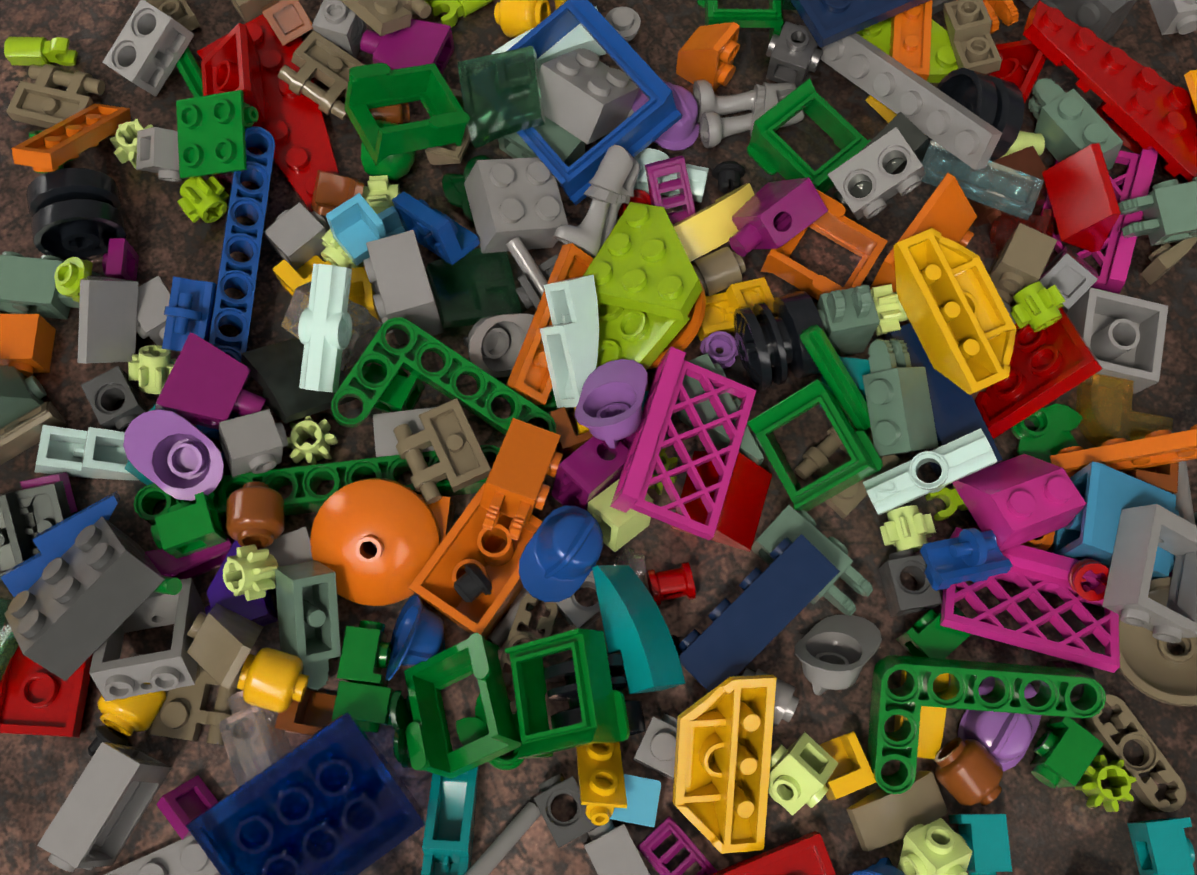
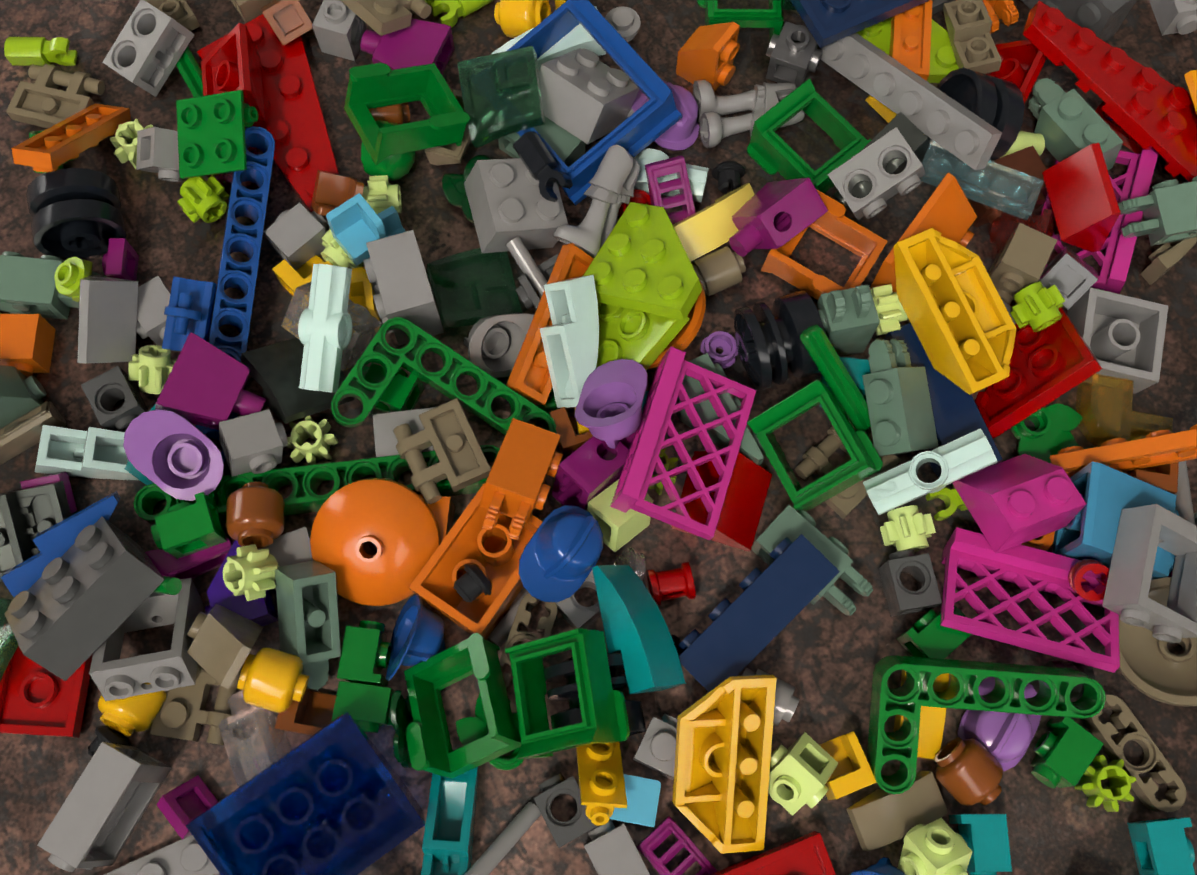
(326, 63): dark tan plate -> none
(435, 229): blue bracket -> none
(541, 164): none -> black bar
(721, 306): yellow slope -> none
(837, 651): light grey piece -> none
(964, 558): blue hips -> none

